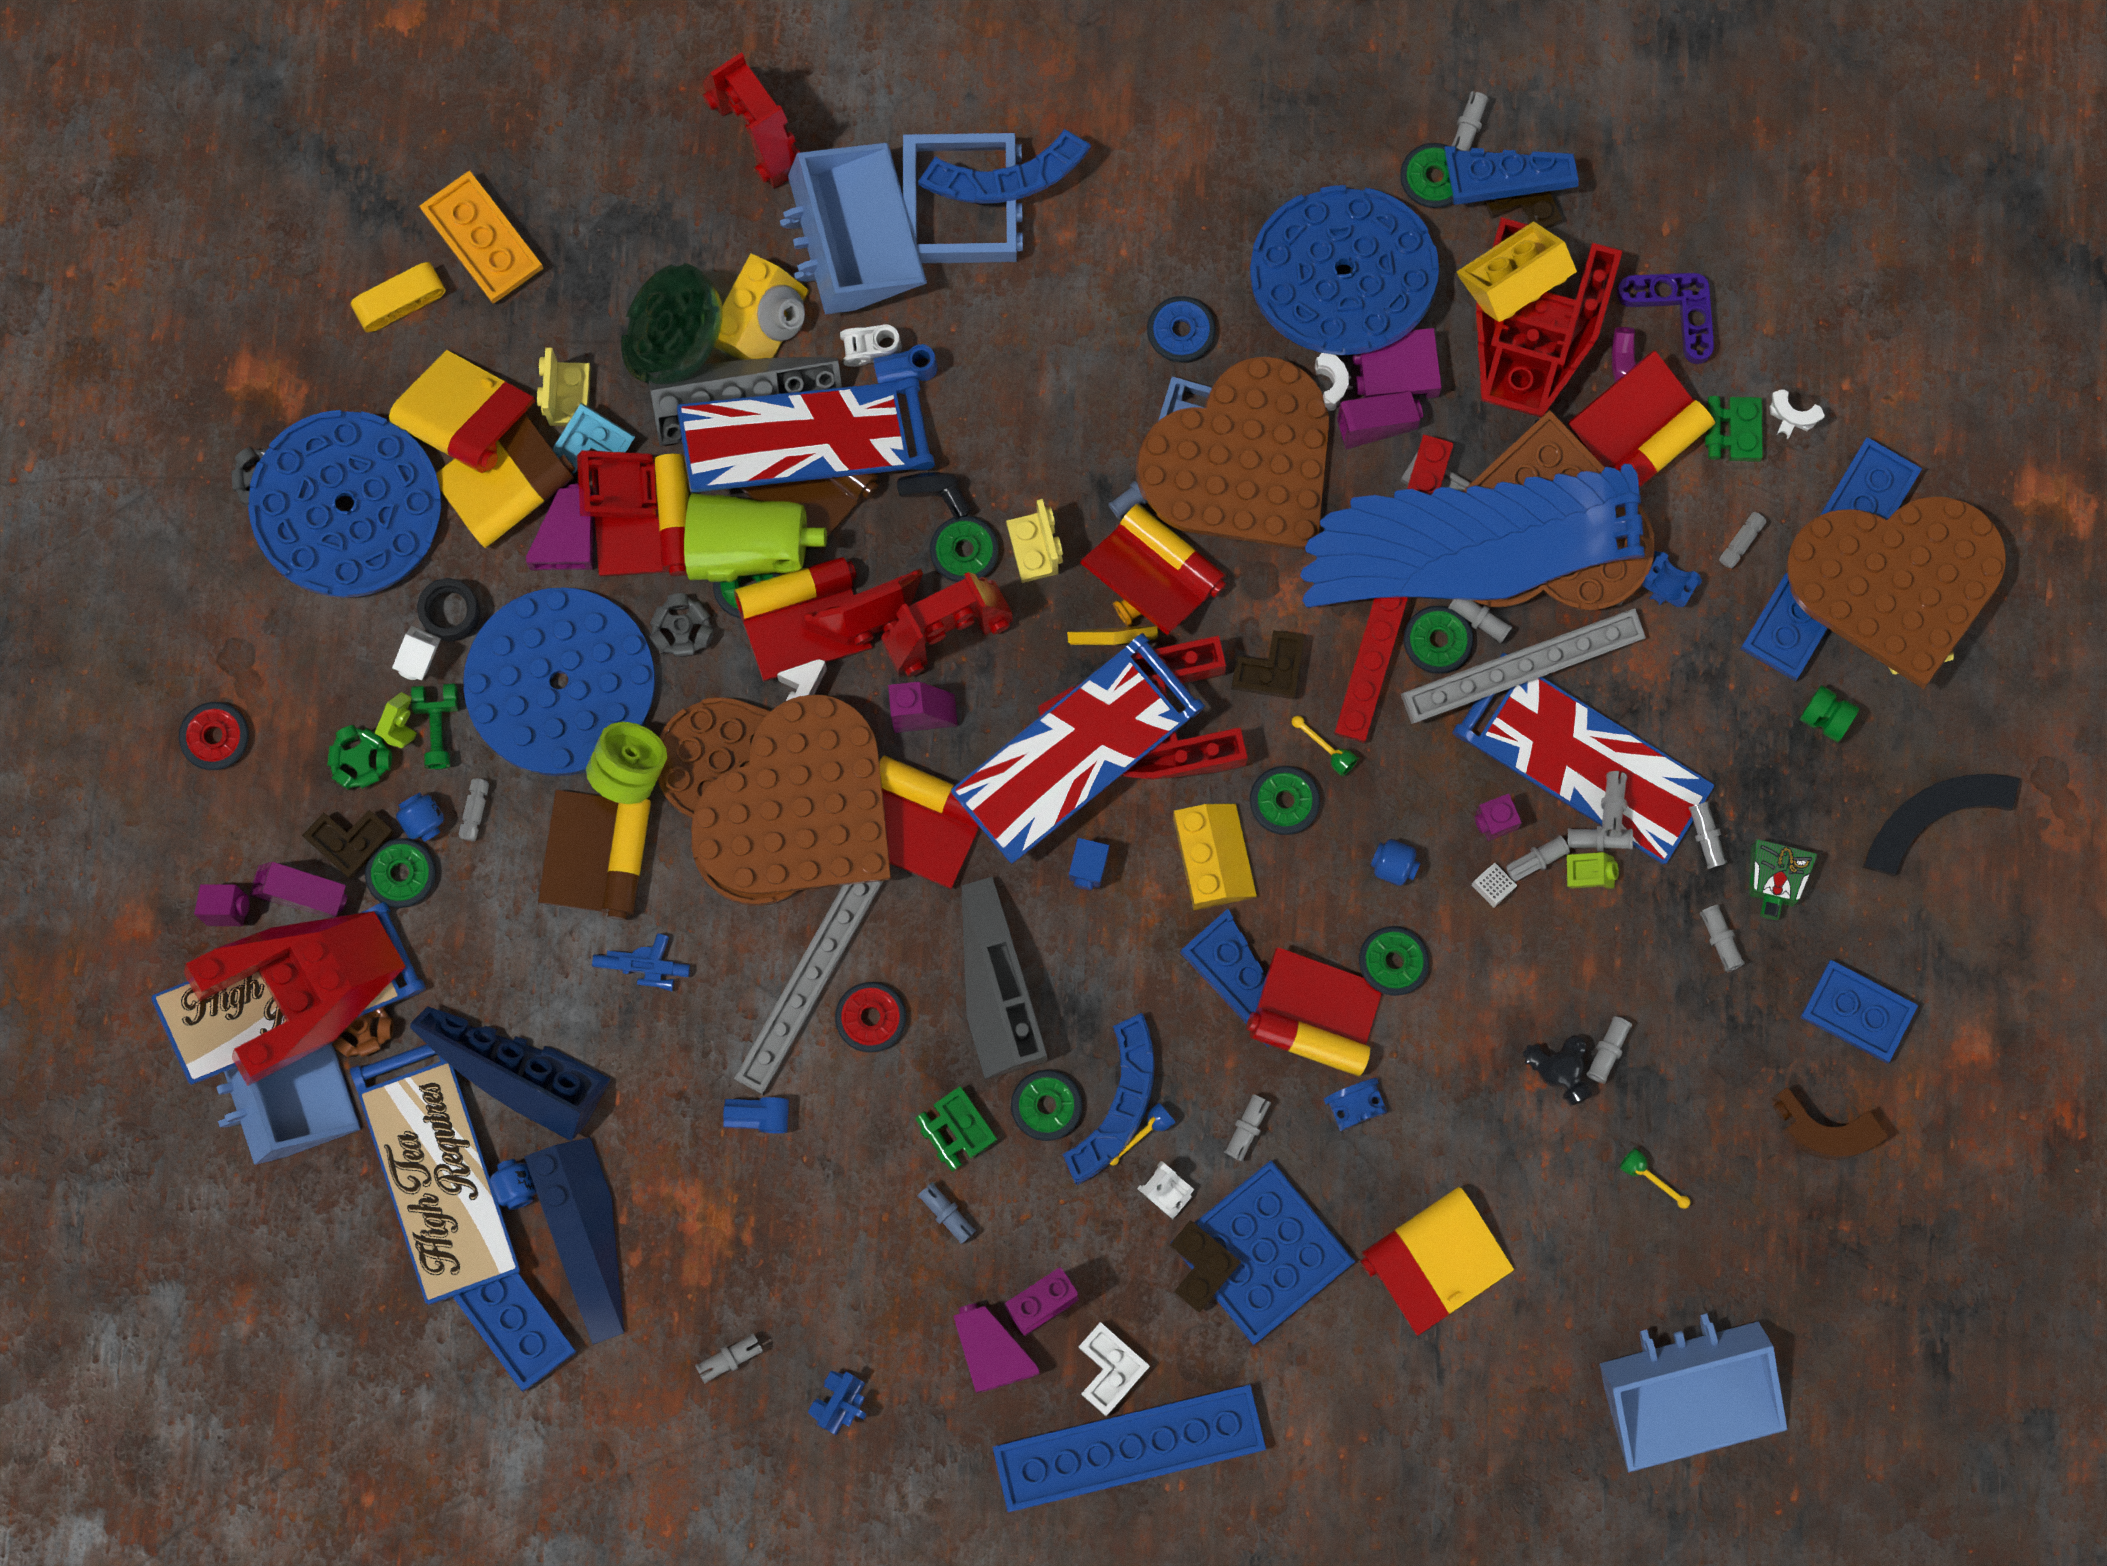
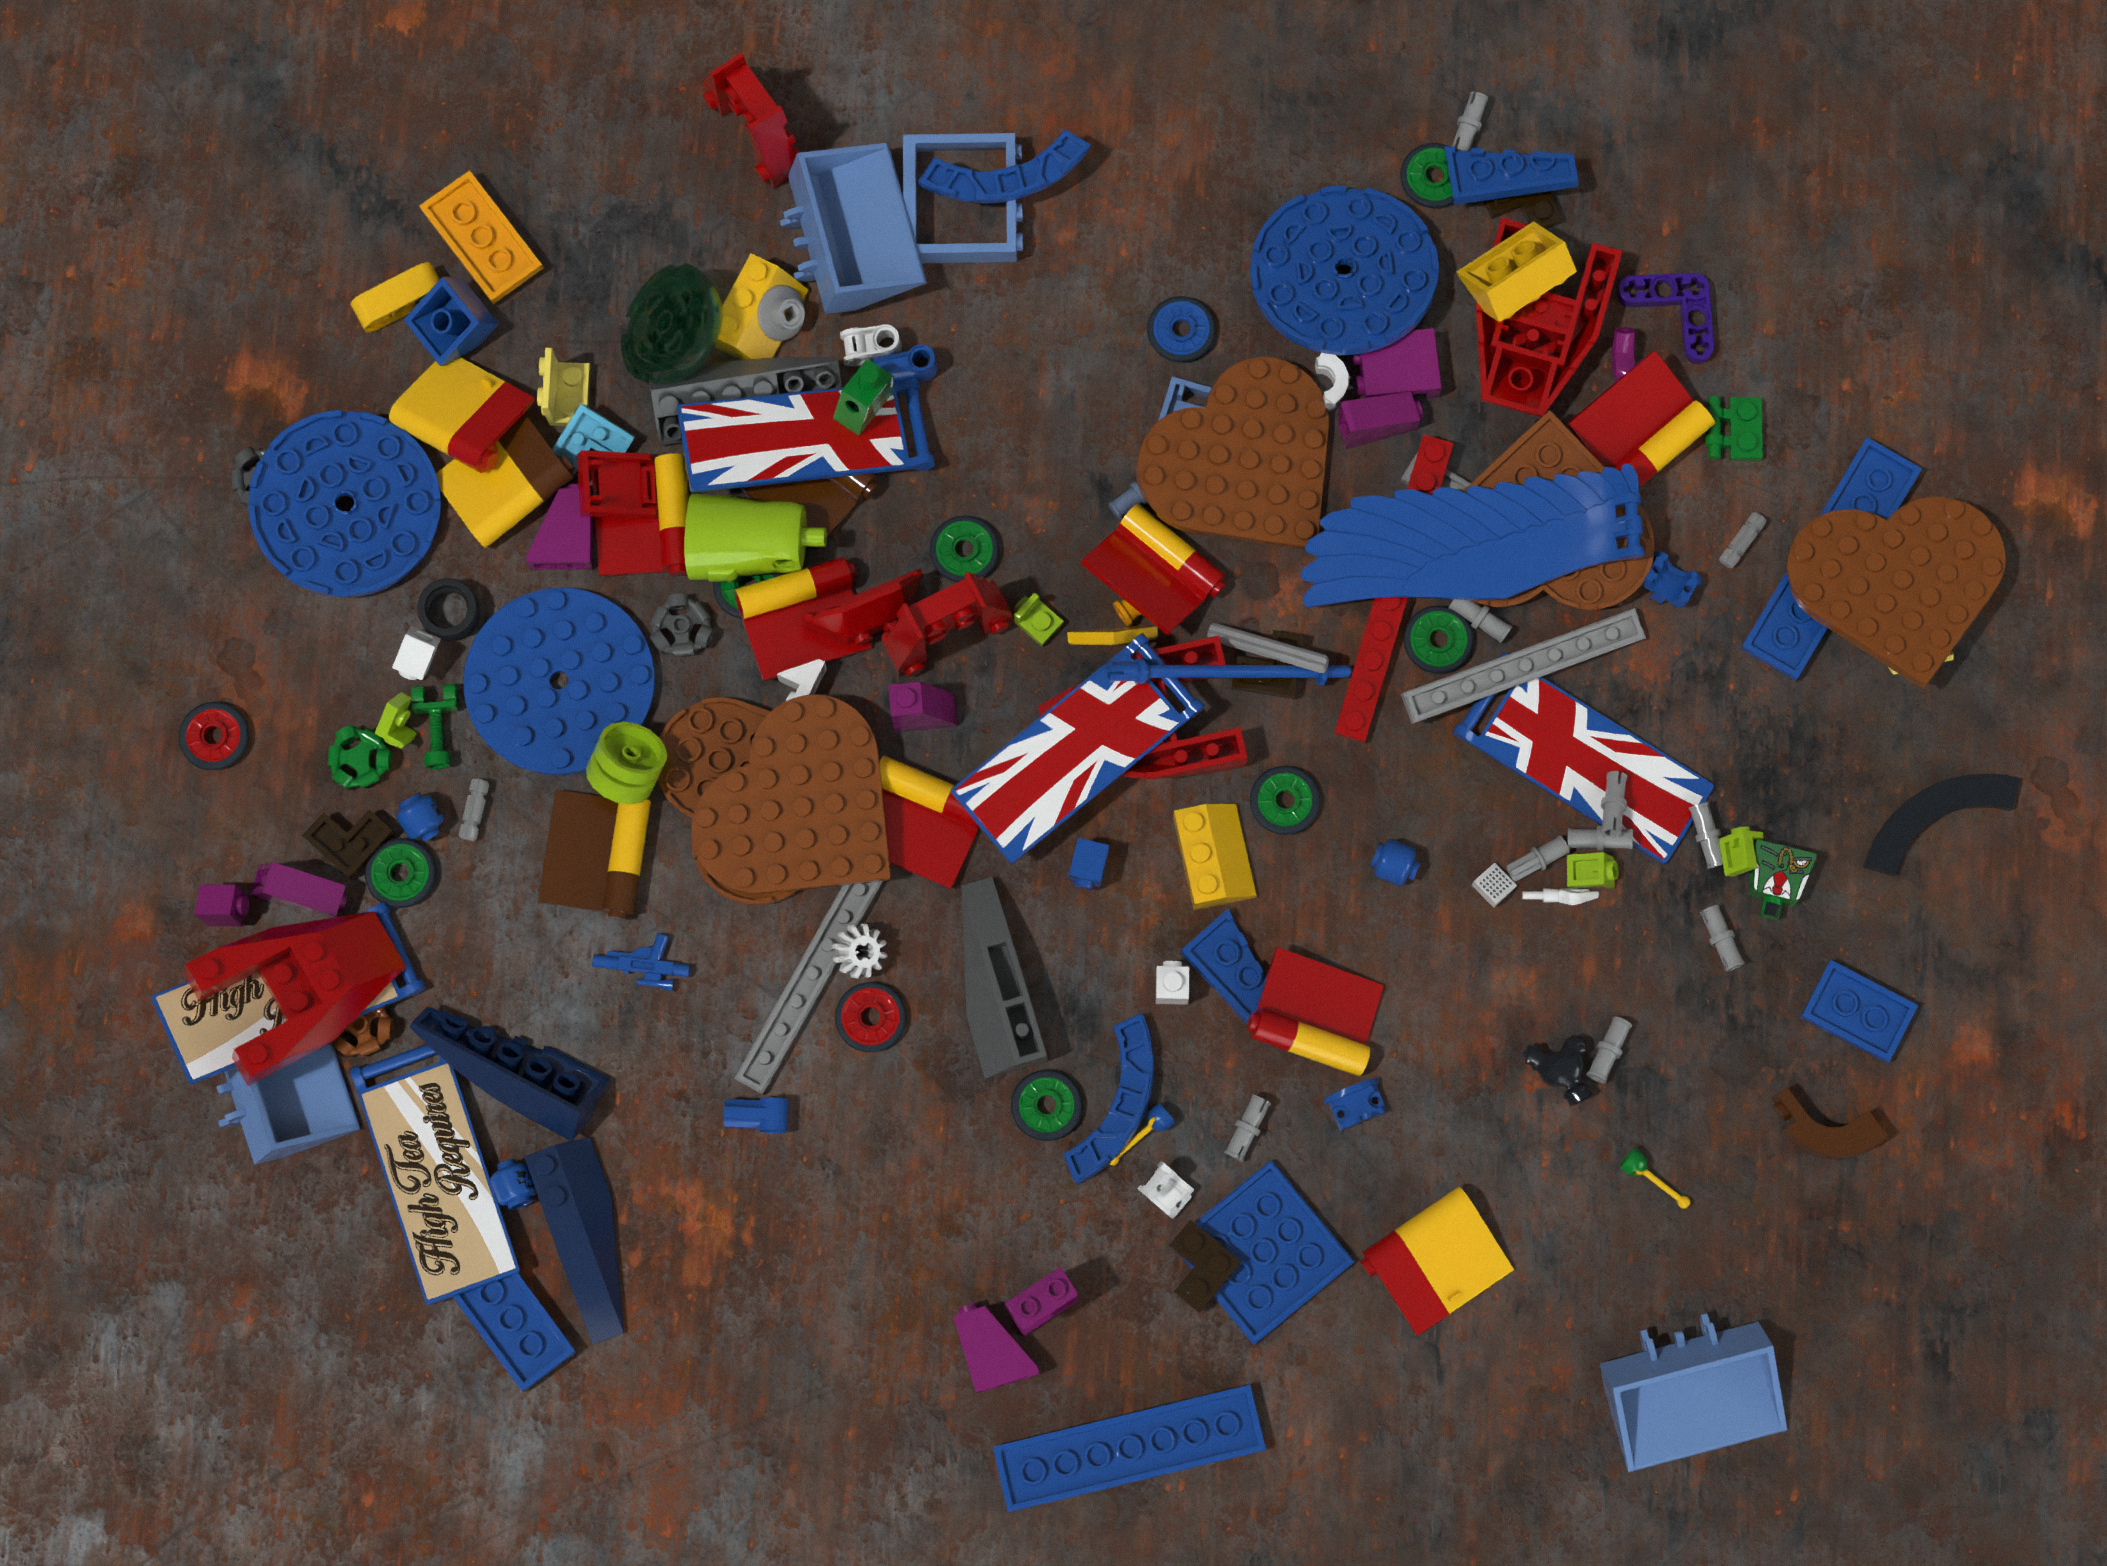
(450, 320): none -> blue slope
(729, 1358): light grey pin -> none
(843, 1404): blue hips -> none
(869, 391): none -> green torso
(871, 950): none -> white gear
(936, 484): black arm -> none
(946, 1213): sand blue pin -> none
(965, 1124): green plate -> none
(1033, 544): light yellow bracket -> none
(1036, 619): none -> lime bracket
(1119, 1365): white plate -> none
(1141, 671): none -> blue bar
(1172, 983): none -> white brick
(1269, 648): none -> light grey axle
(1341, 759): hinge -> none
(1390, 980): green wheel -> none
(1497, 817): magenta brick -> none
(1569, 896): none -> white hand
(1739, 851): none -> lime bracket
(1782, 409): white piece -> none
(1829, 713): green wheel -> none

